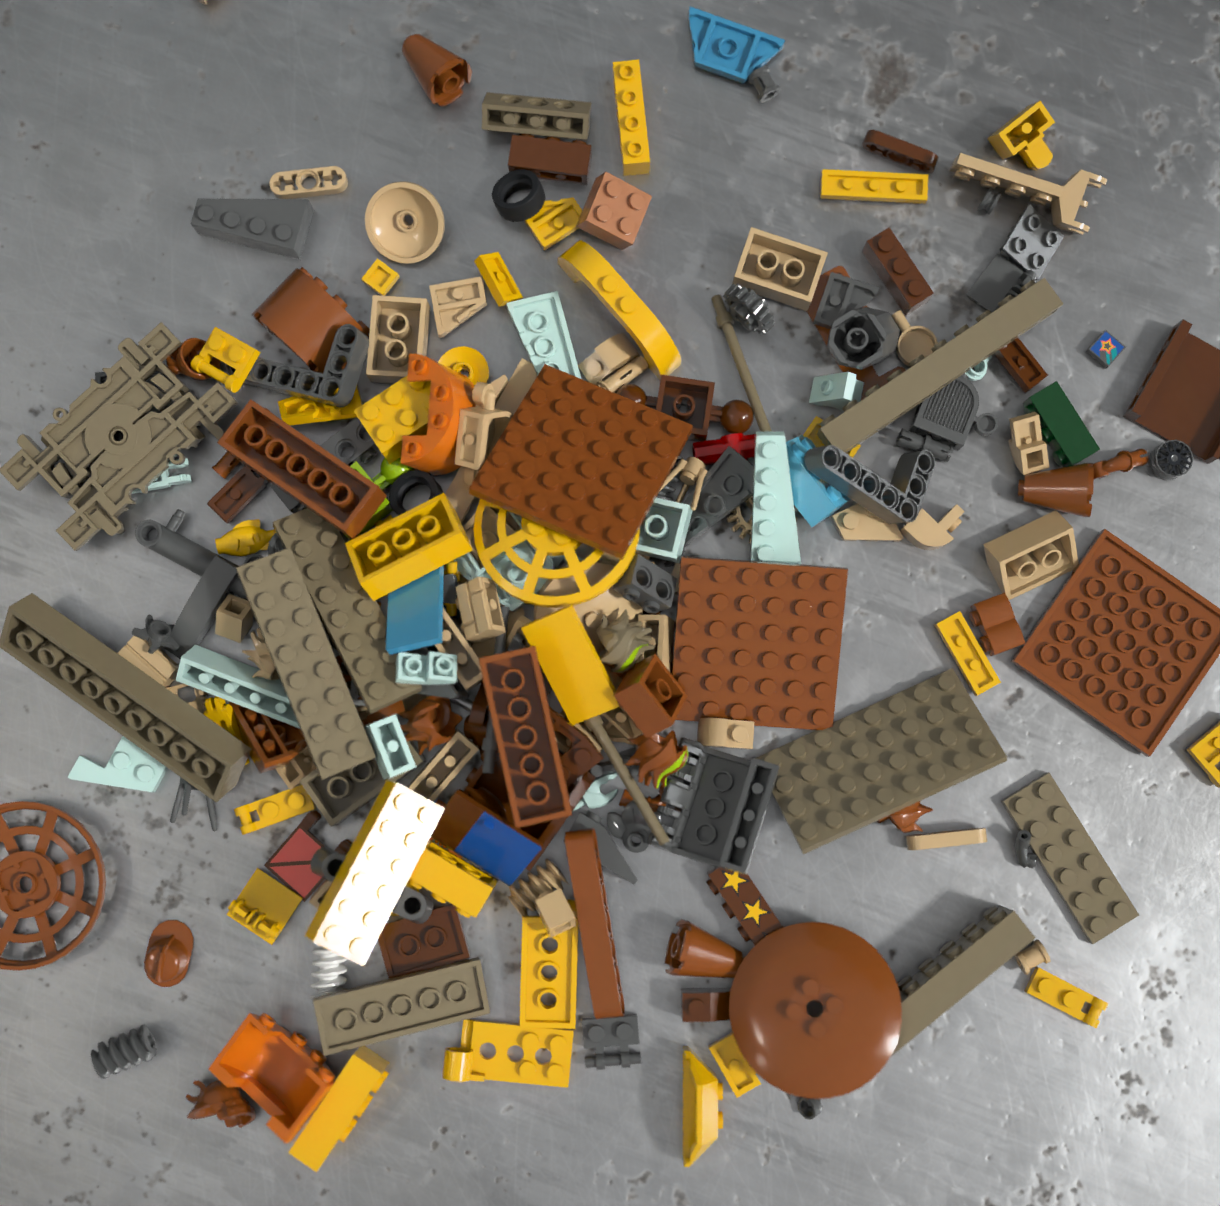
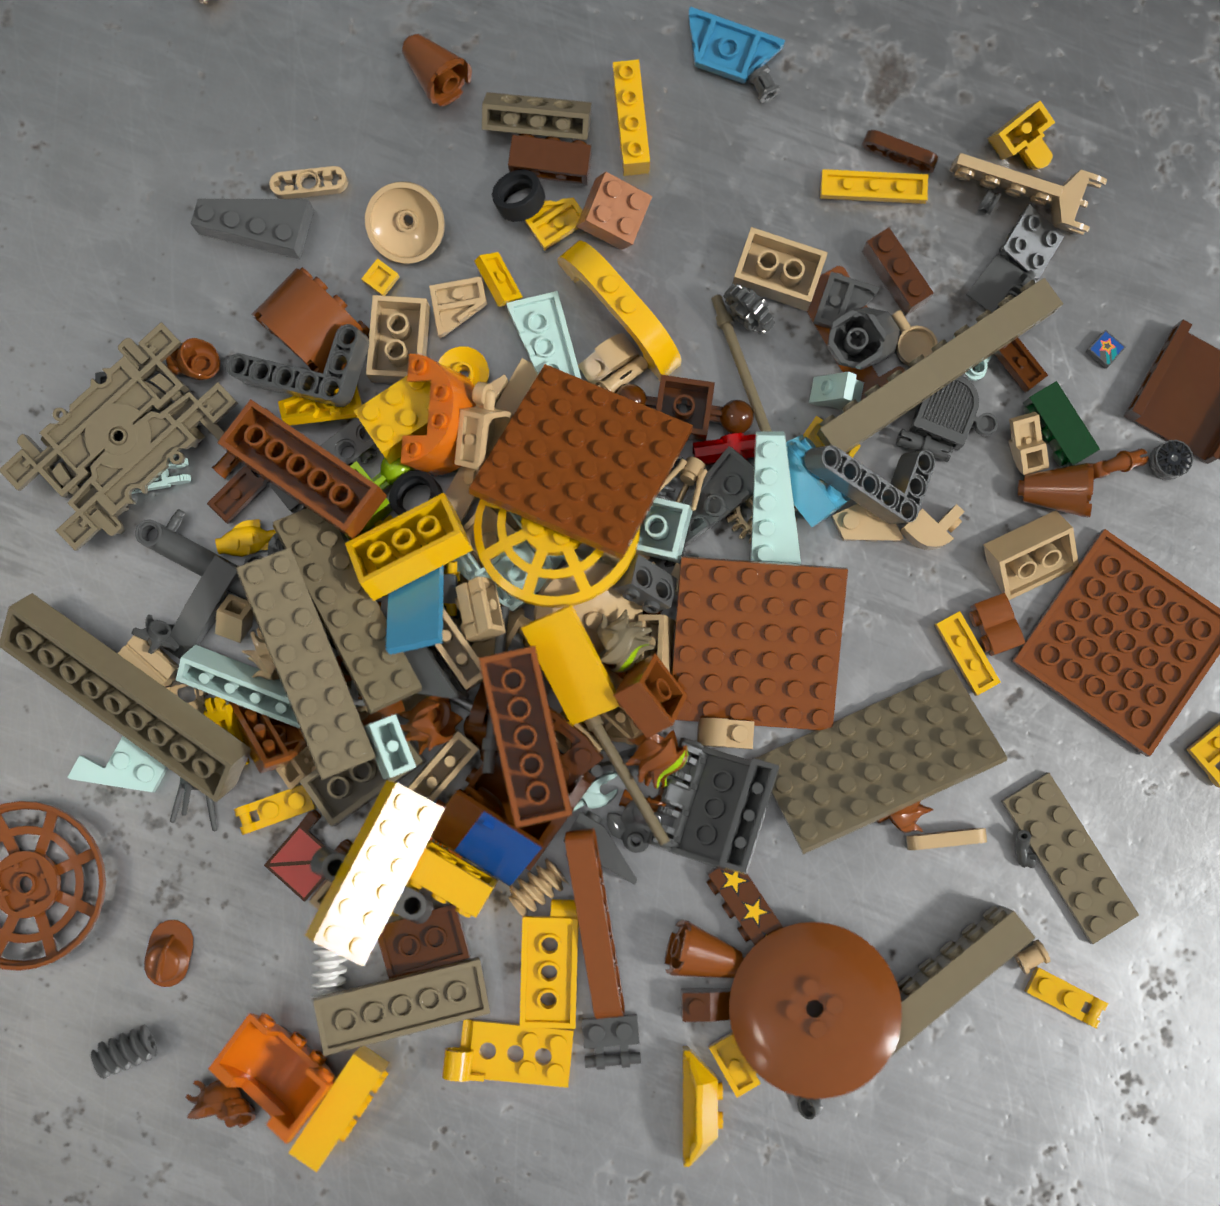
(230, 351): yellow plate -> none
(264, 906): yellow hinge -> none
(426, 669): light aqua slope -> none
(555, 912): tan brick -> none

